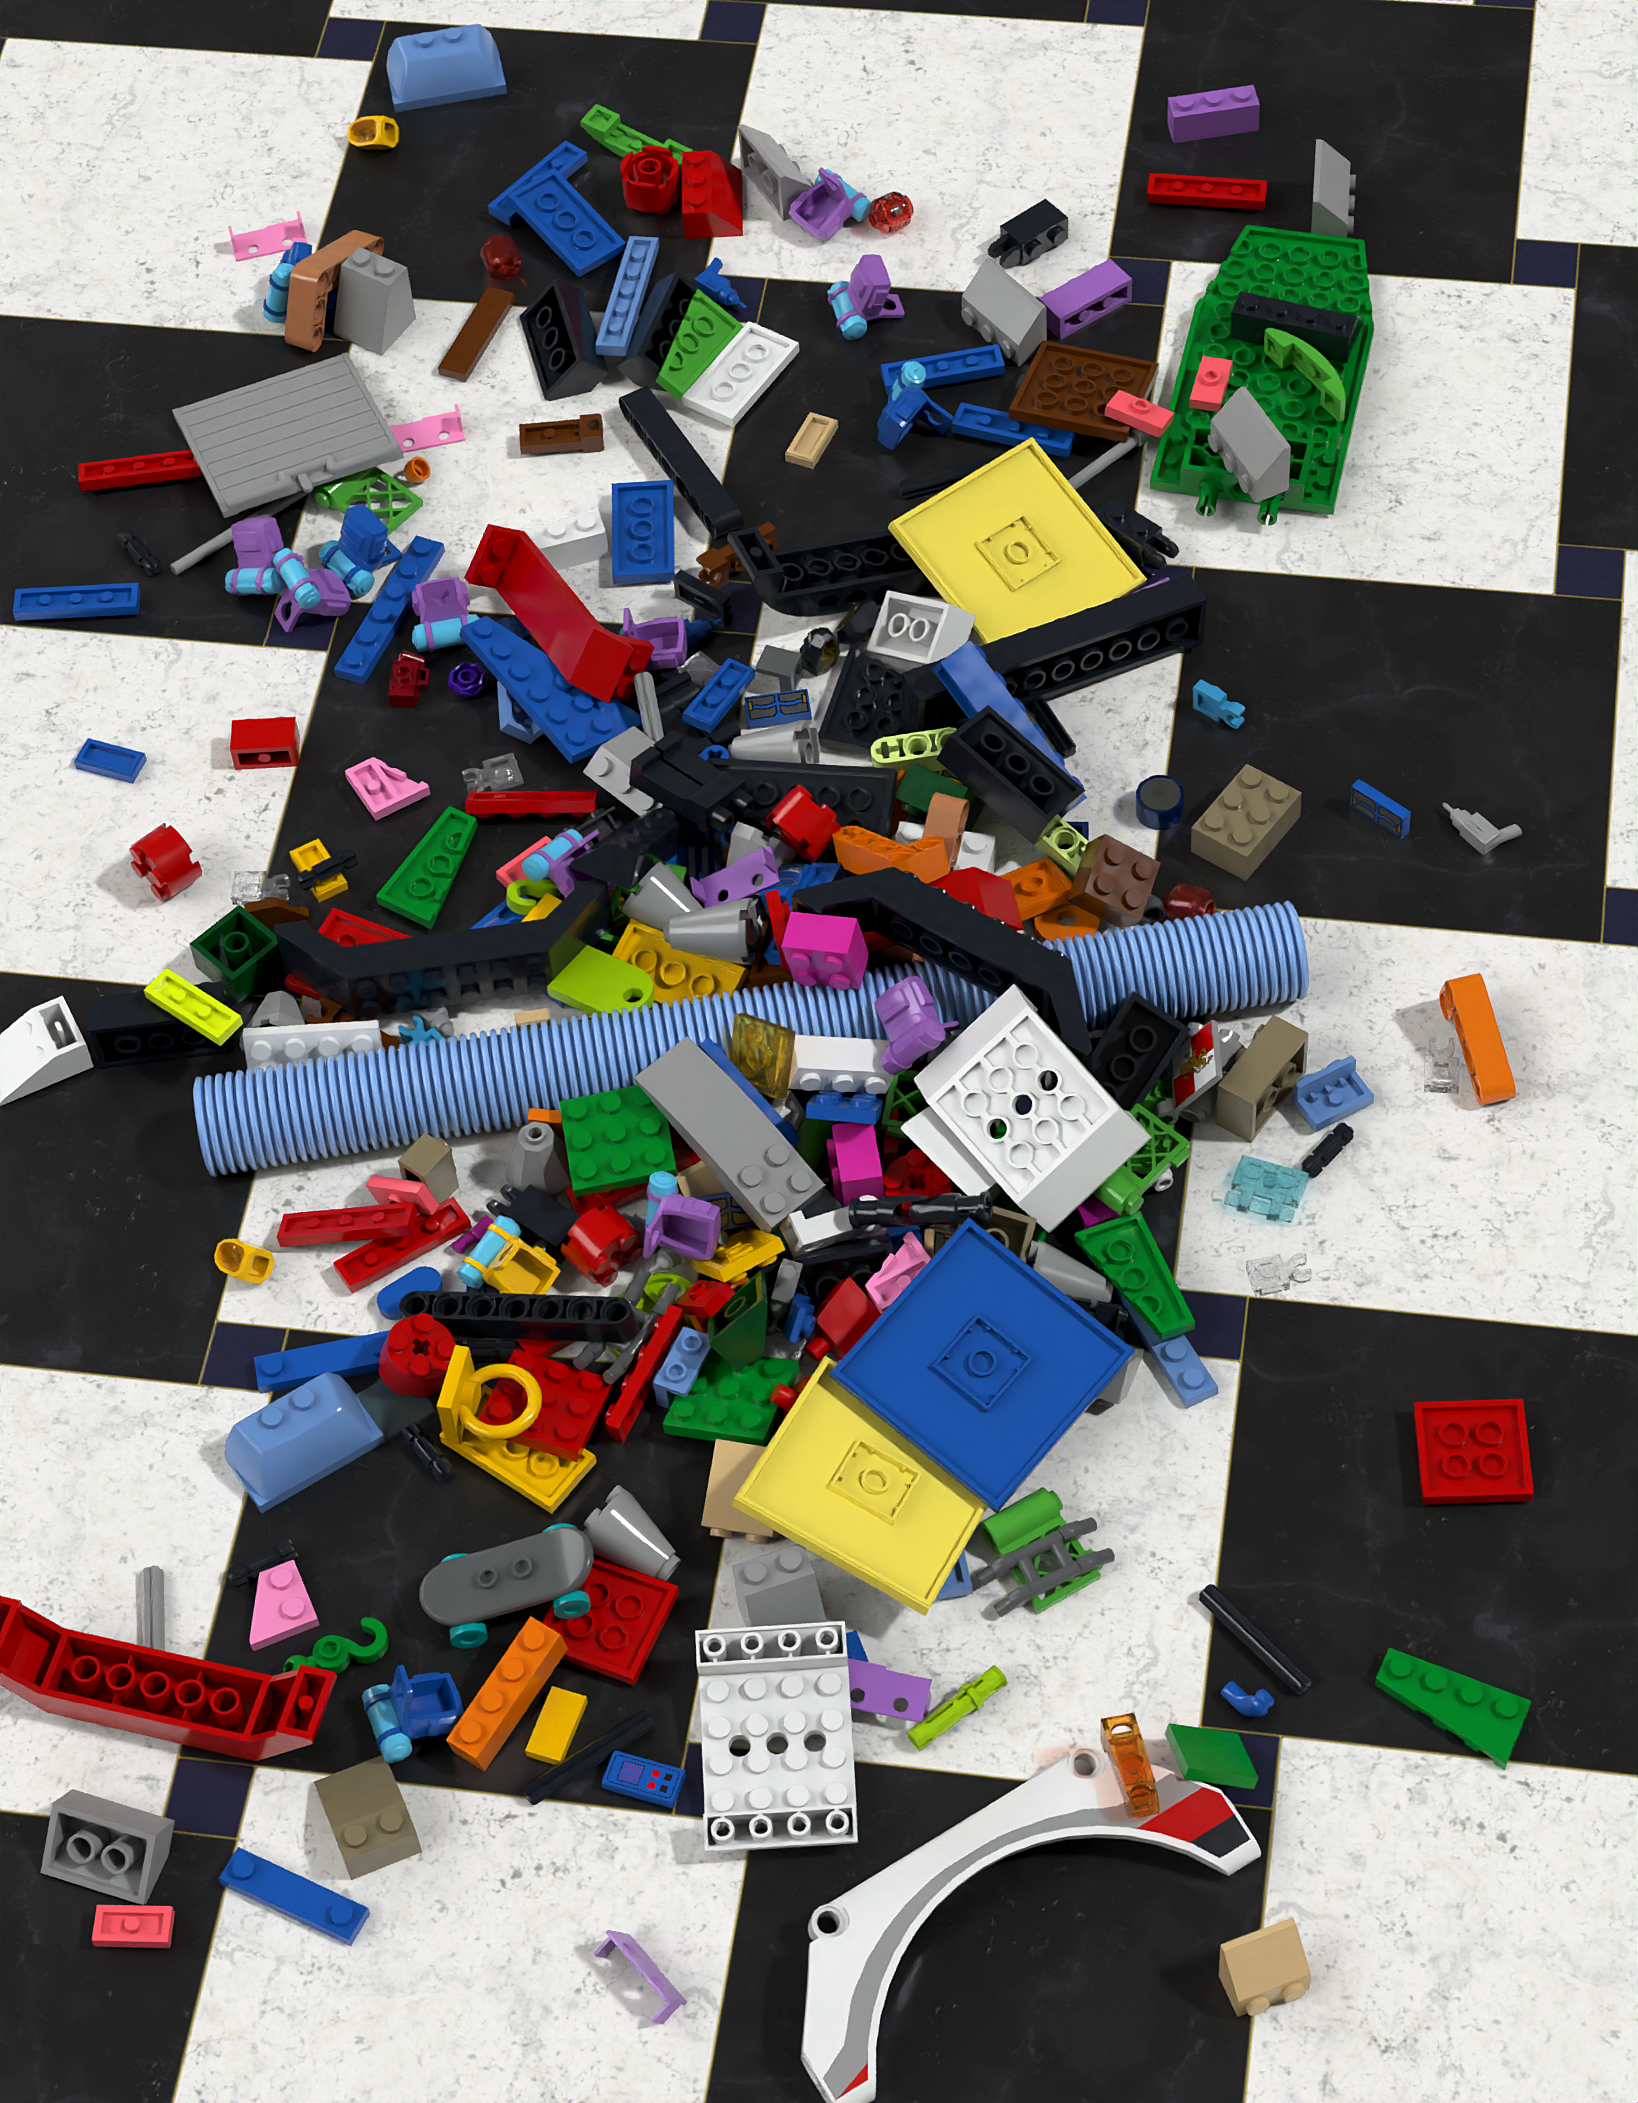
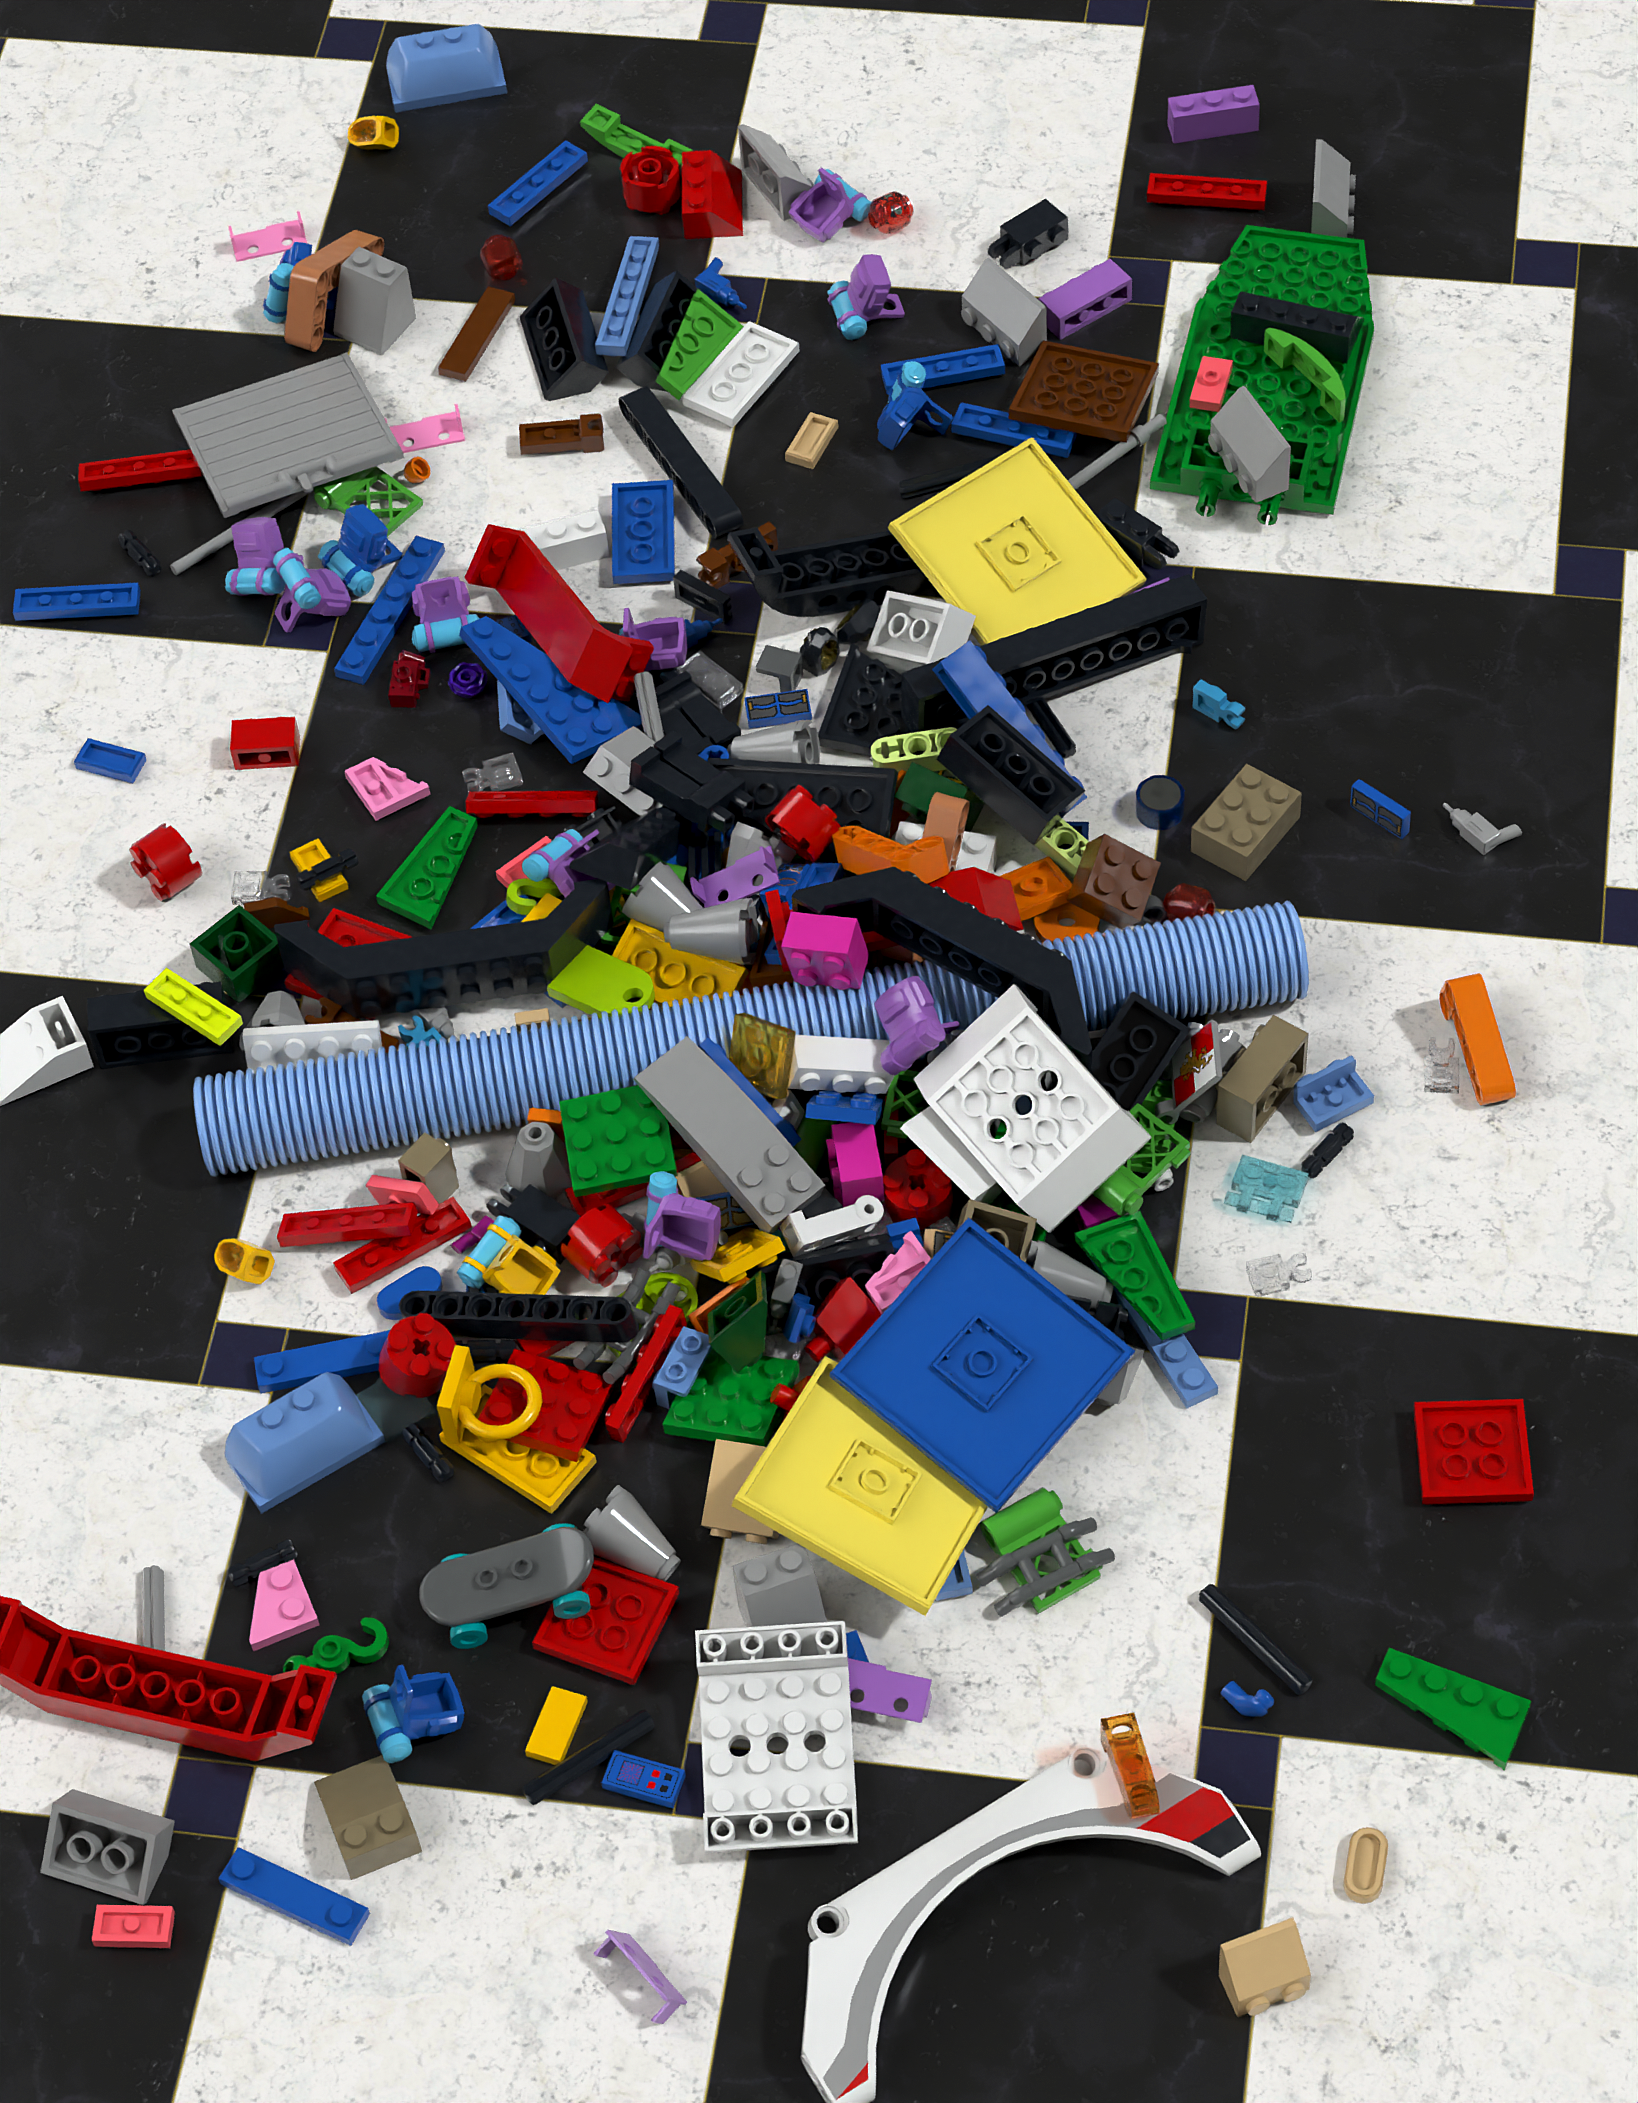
(507, 1694): orange brick -> none
(566, 222): blue plate -> none
(704, 1298): red plate -> none
(719, 695): blue tile -> none
(942, 1210): black piece -> none
(951, 1712): lime pin -> none
(1139, 413): coral plate -> none
(1211, 1756): green tile -> none
(1365, 1865): none -> tan tile

